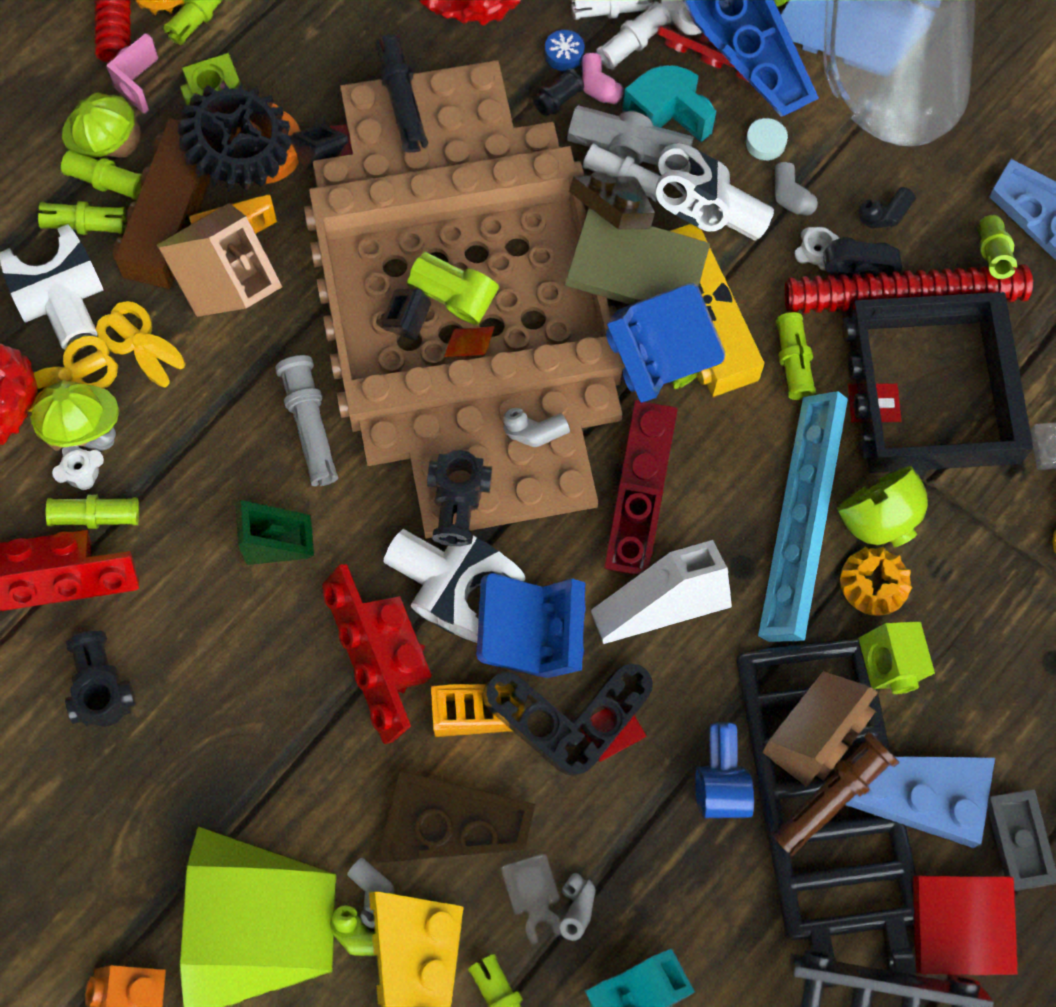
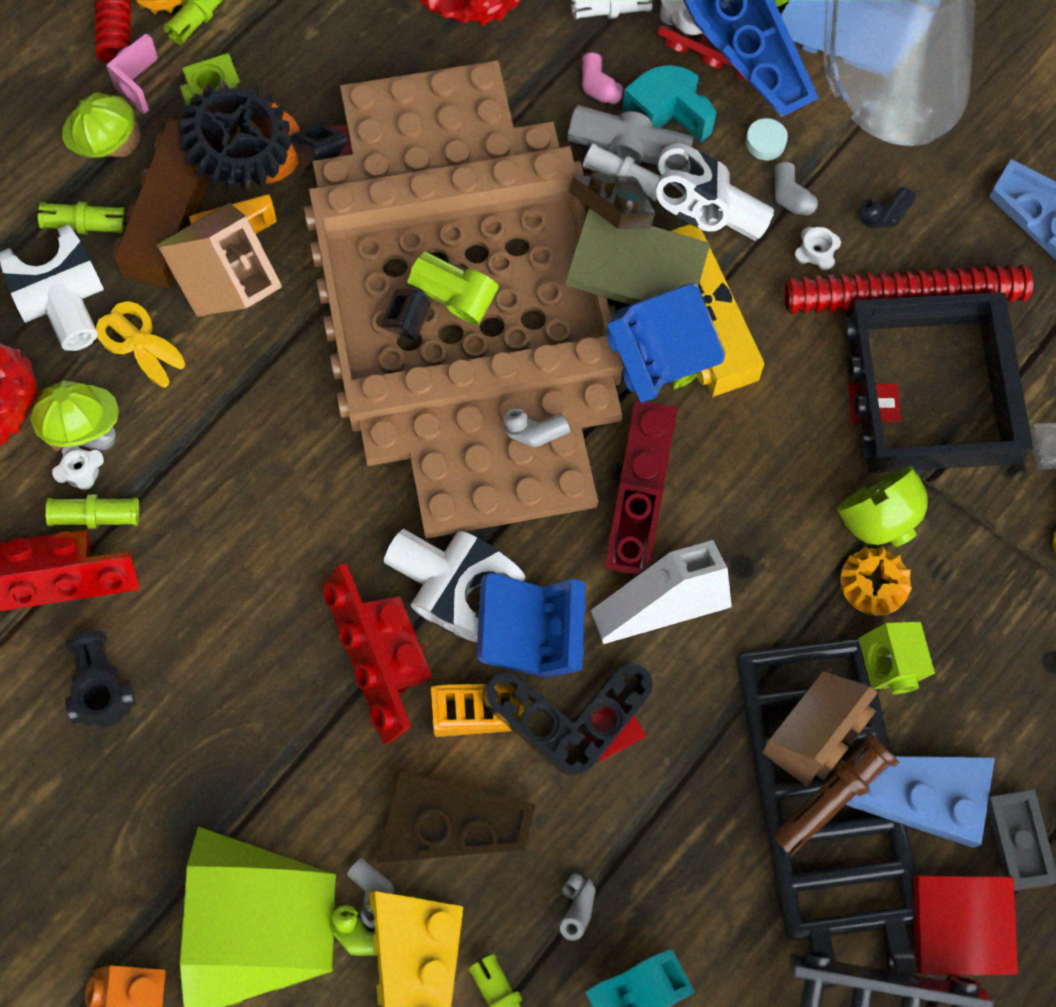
(76, 371): yellow piece -> none
(102, 174): lime pin -> none
(272, 533): dark green slope -> none
(304, 403): light grey pin -> none
(398, 79): black pin -> none
(457, 497): black connector -> none
(469, 341): red sticker -> none
(531, 890): clear plate -> none
(551, 97): black pin -> none
(564, 50): blue tile -> none
(634, 35): white pin -> none
(723, 786): blue beam -> none
(795, 355): lime pin -> none
(803, 518): medium azure plate -> none
(854, 257): black plate -> none
(996, 247): lime pin -> none

